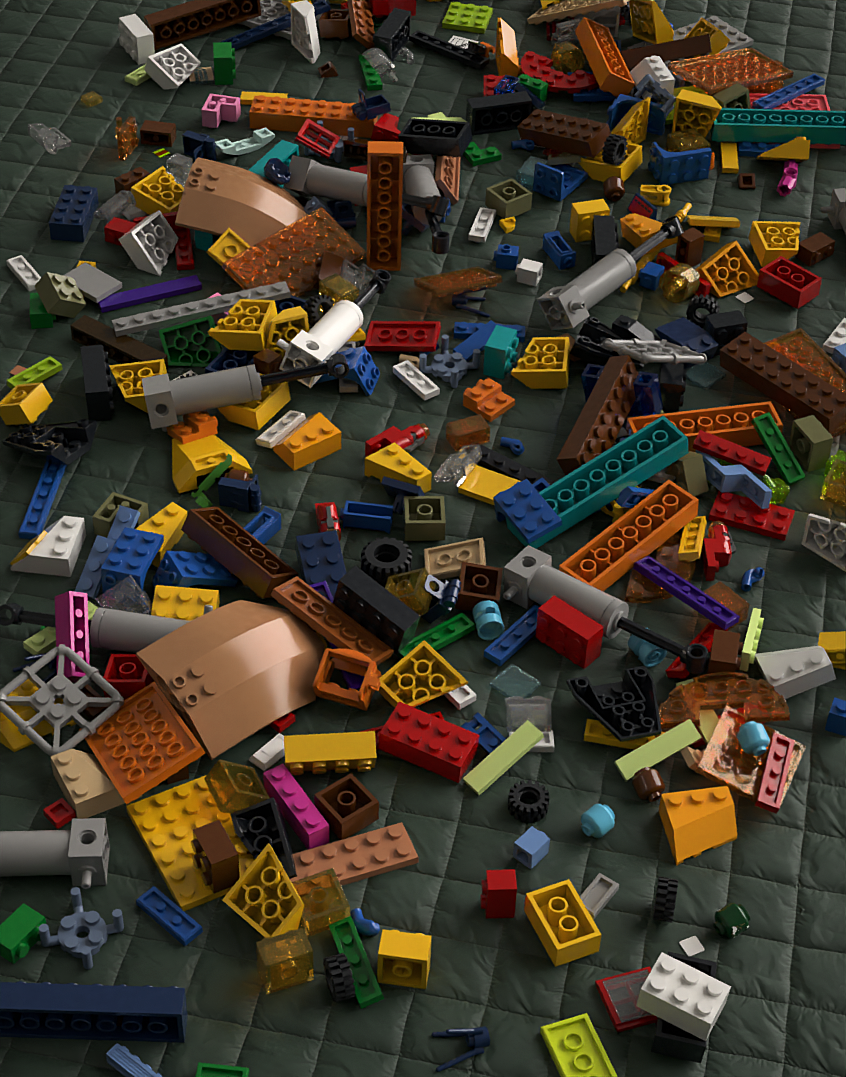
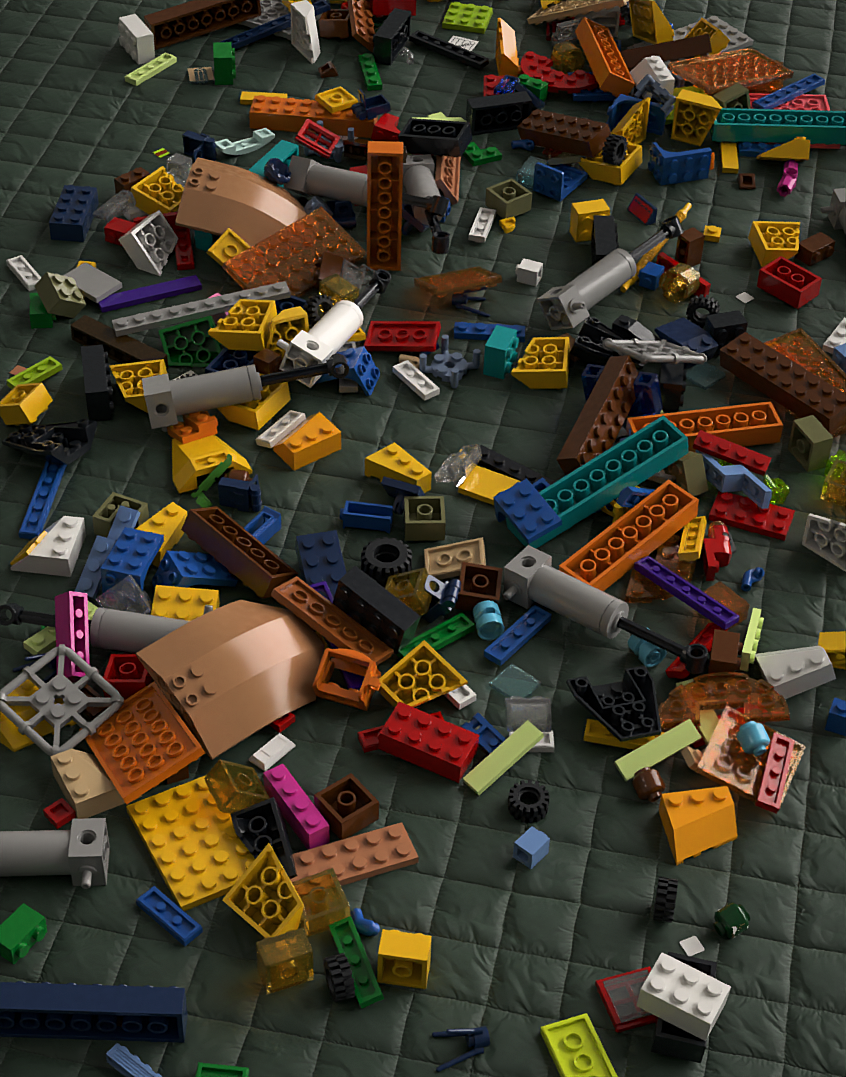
(48, 138): clear brick -> none
(82, 922): sand blue plate -> none
(91, 98): clear yellow tile -> none
(126, 136): clear orange plate -> none
(158, 133): reddish brown brick -> none
(171, 66): white wedge -> none
(215, 856): reddish brown brick -> none
(220, 108): bright pink brick -> none
(327, 518): red plate -> none
(330, 752): yellow brick -> none
(336, 99): none -> yellow tile
(381, 63): clear brick -> none
(407, 439): red plate -> none
(468, 432): clear orange brick -> none
(475, 341): blue tile -> none
(481, 49): black piece -> none
(487, 399): orange plate -> none
(499, 893): red brick -> none
(506, 256): blue brick -> none
(514, 444): blue arm -> none
(559, 250): blue window -> none
(562, 922): yellow brick -> none
(569, 632): red brick -> none
(597, 820): medium azure head -> none
(598, 894): light grey tile -> none
(614, 188): reddish brown head -> none
(639, 228): light orange wedge -> none
(655, 193): yellow piece -> none
(686, 141): clear yellow brick -> none
(712, 221): yellow tile -> none
(728, 270): light orange wedge -> none
(778, 449): green plate -> none

